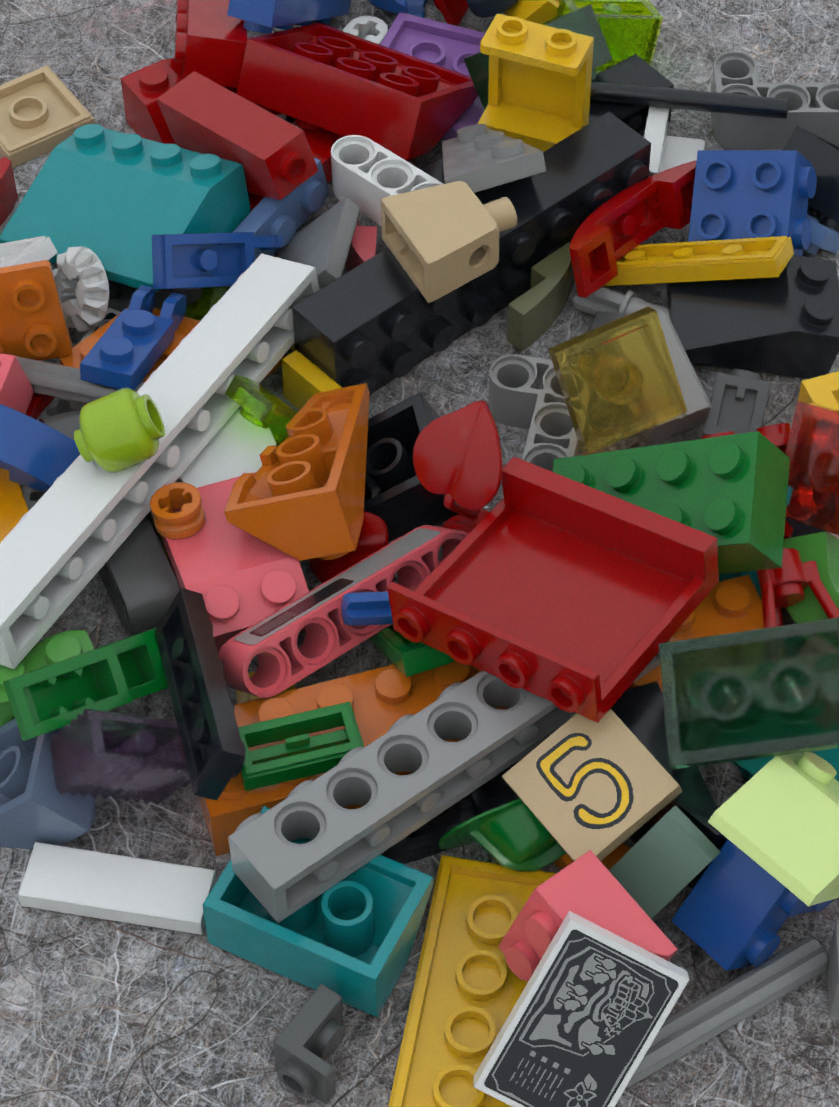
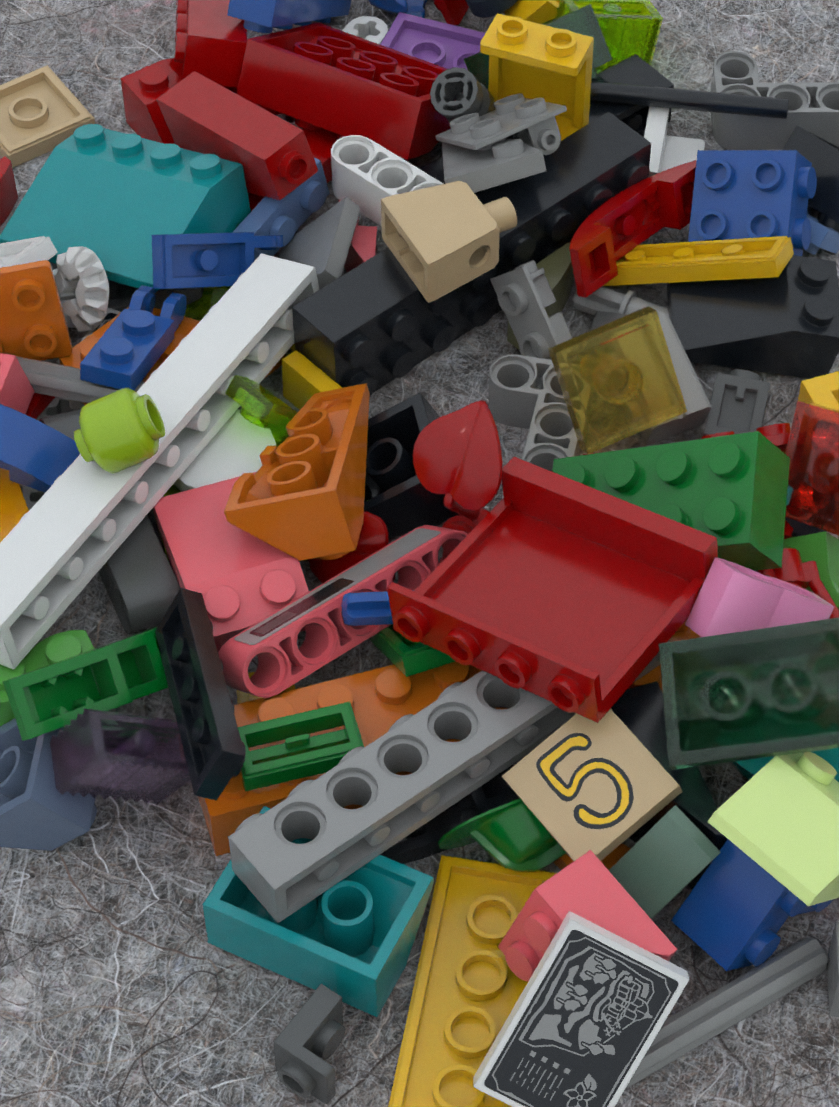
(116, 888): white tile -> none
(180, 524): orange bush -> none
(449, 87): none -> dark grey wheel
(514, 117): none -> light grey hinge
(523, 298): none -> light grey hinge
(746, 600): none -> bright pink brick

